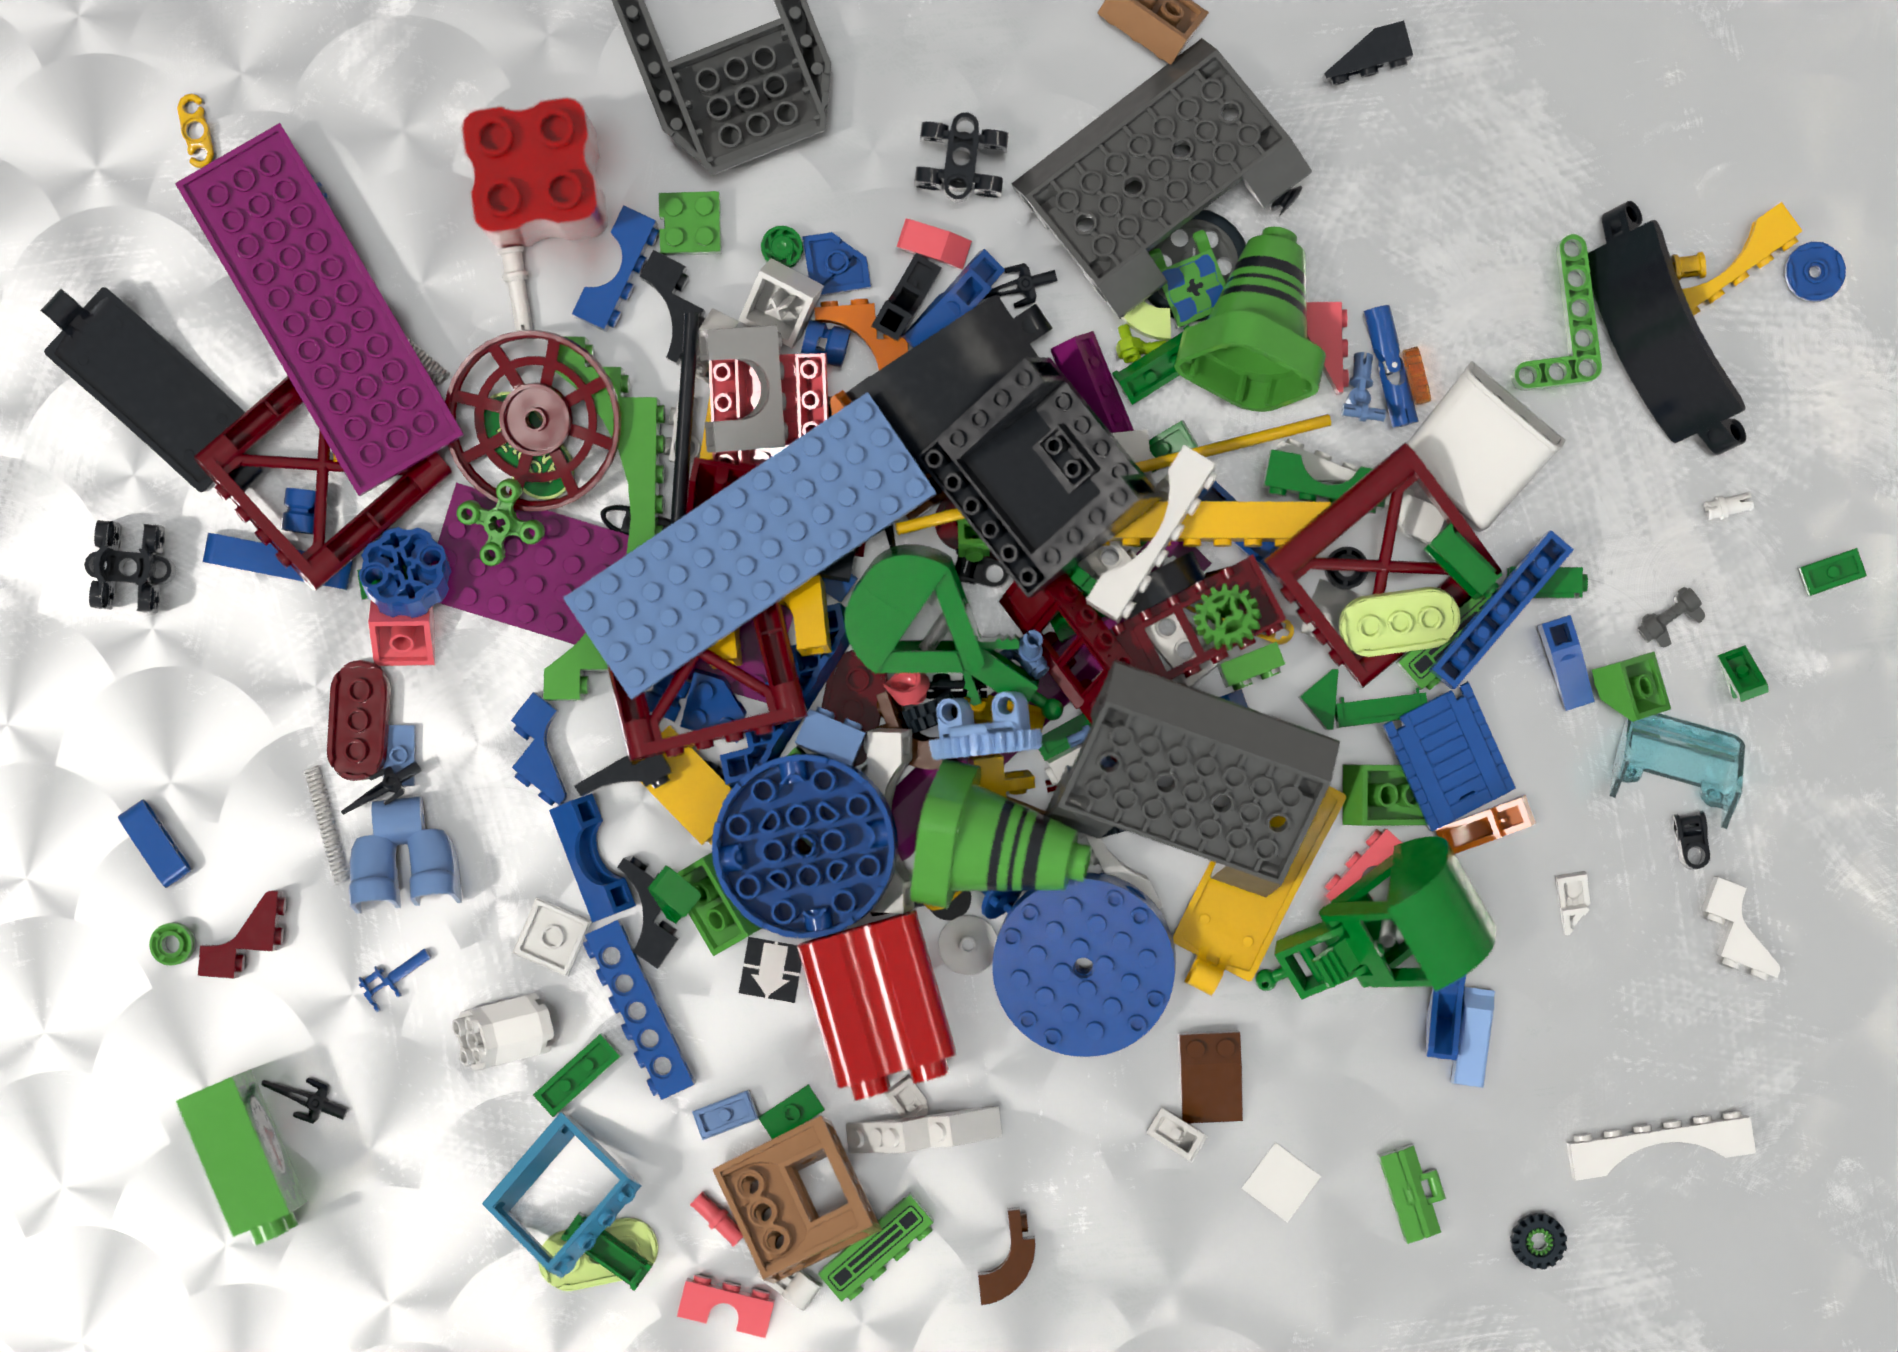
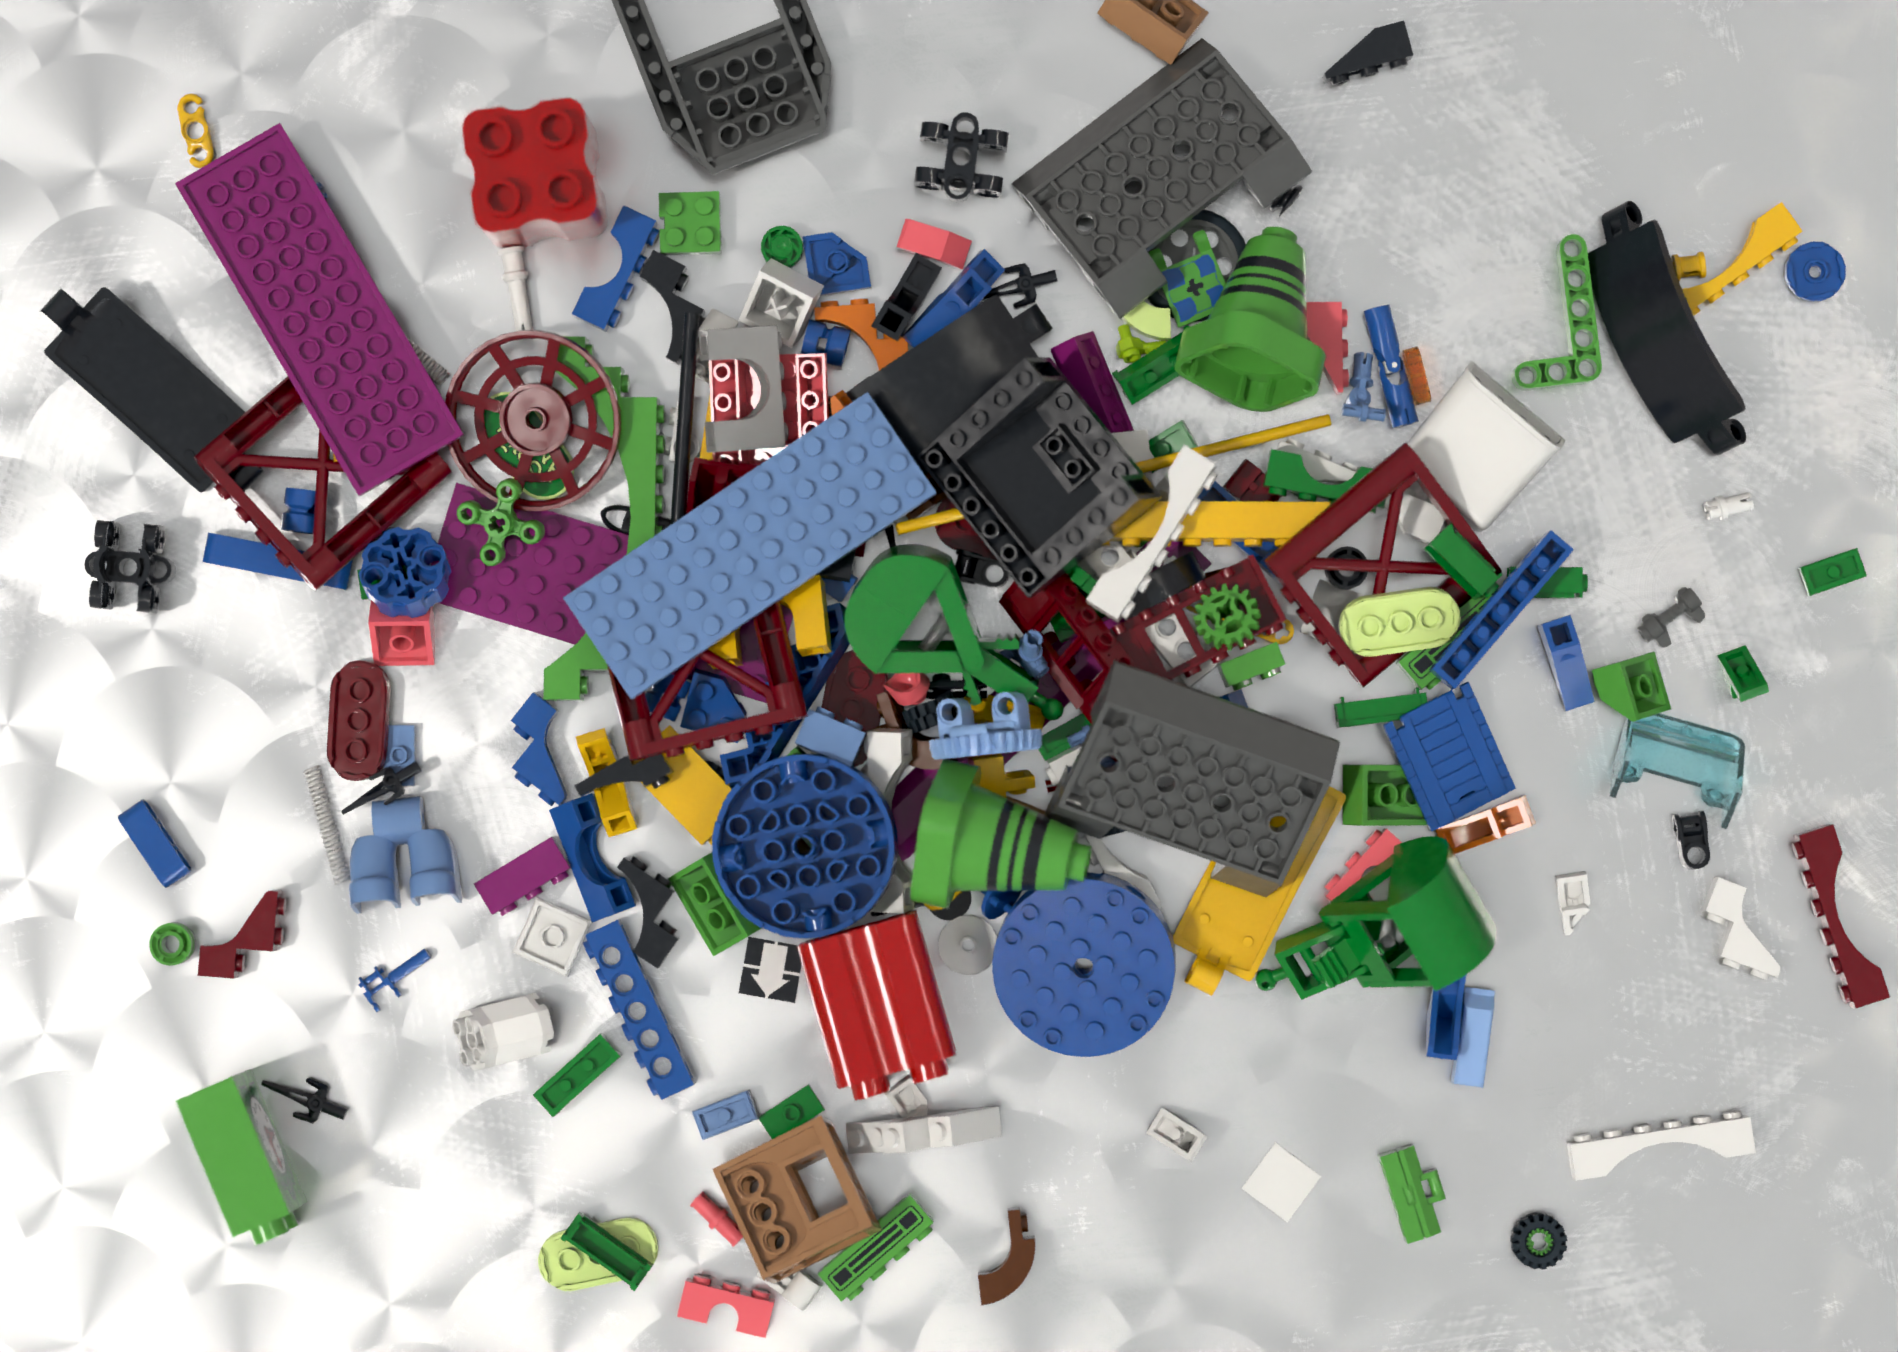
(523, 877): none -> magenta brick
(527, 1172): dark azure window -> none
(614, 799): none -> yellow arch
(673, 894): green slope -> none
(969, 543): bright green brick -> none
(1210, 1076): reddish brown slope -> none
(1247, 484): none -> dark red piece
(1321, 699): green slope -> none
(1820, 856): none -> dark red arch

